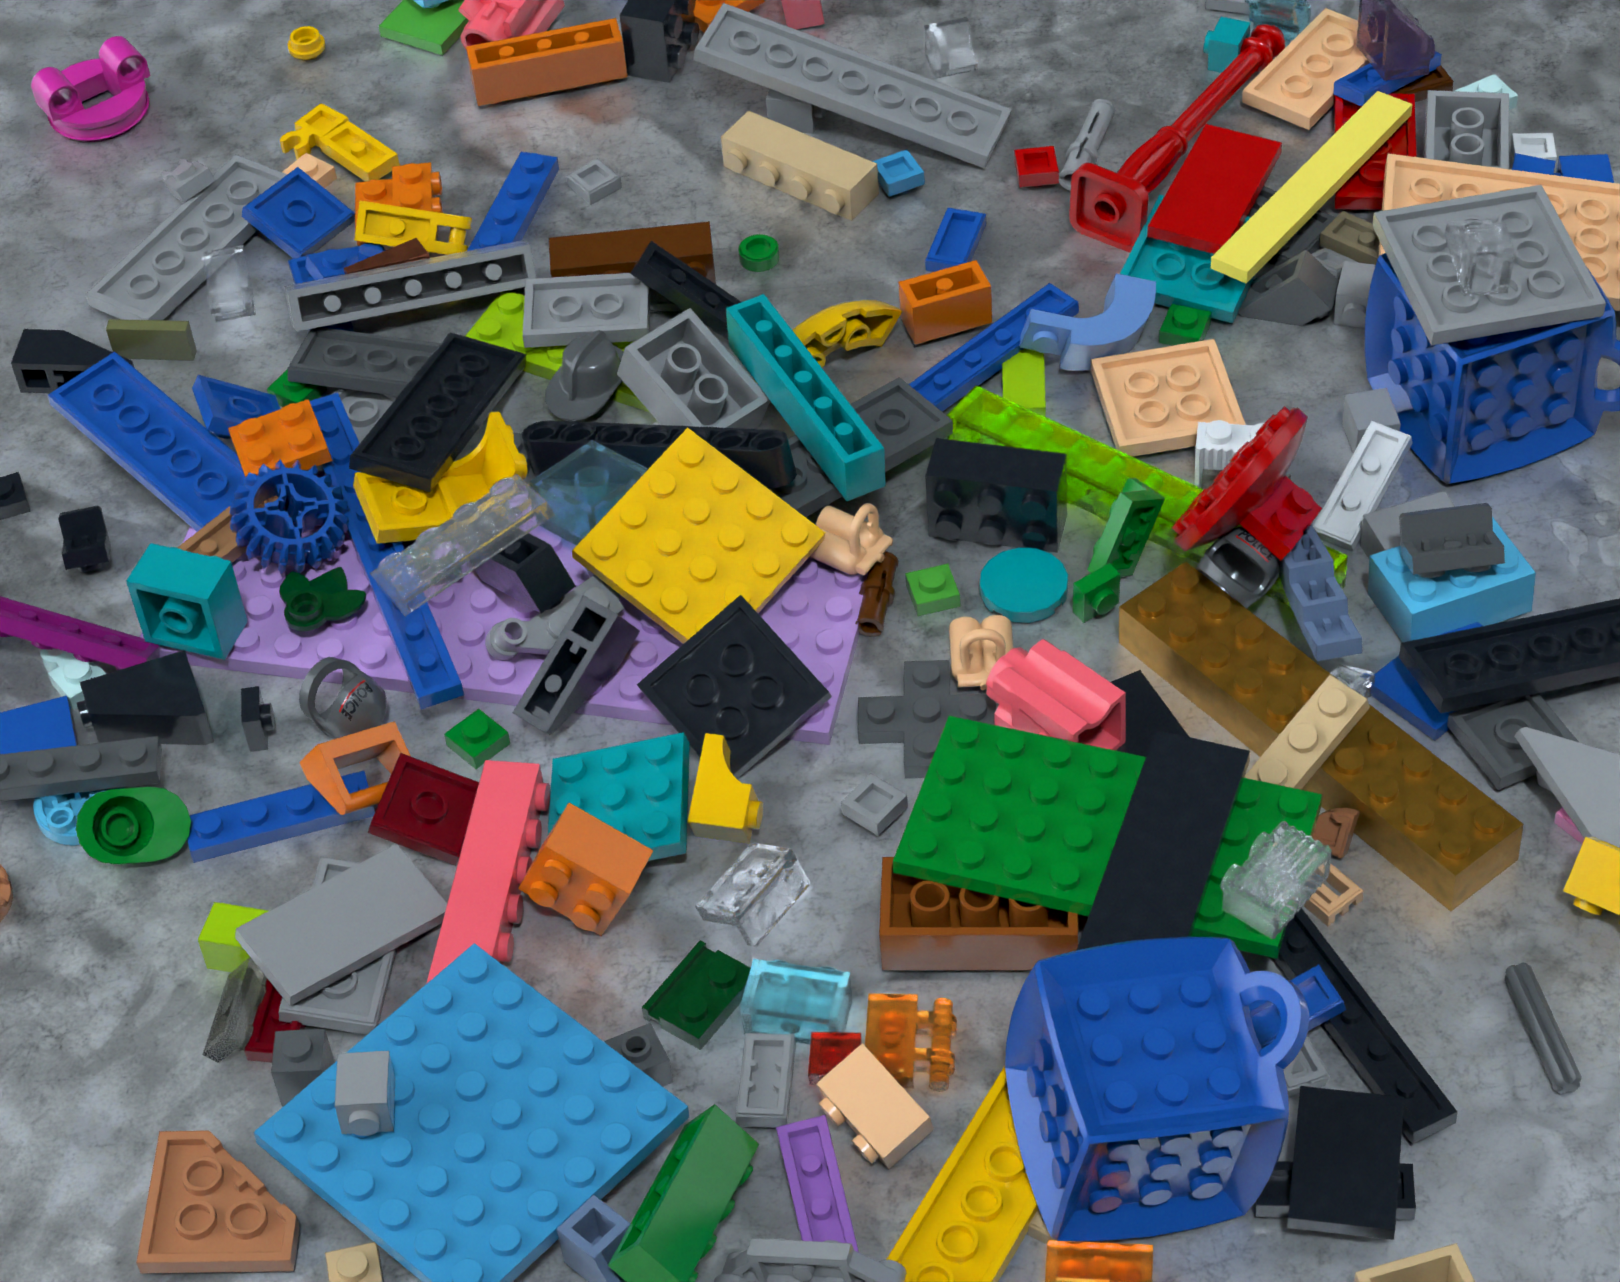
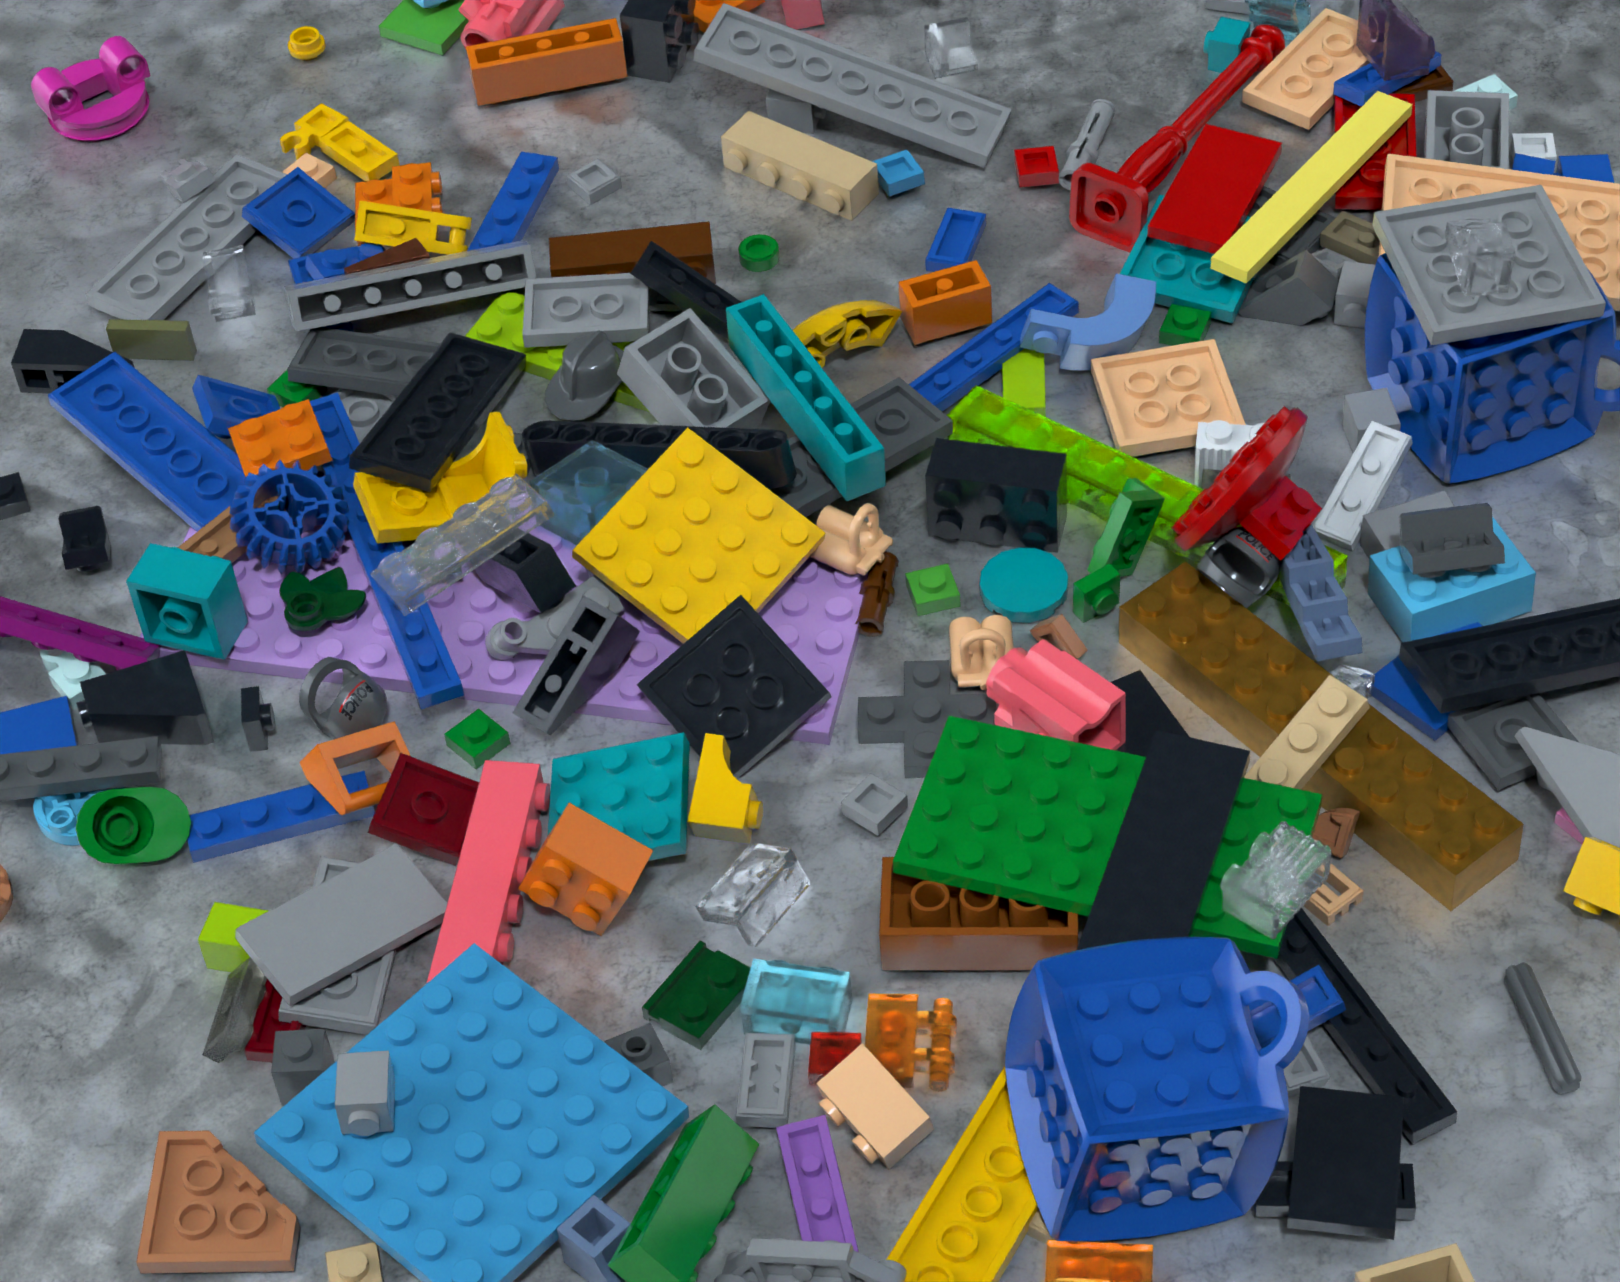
(1060, 634): none -> nougat tile

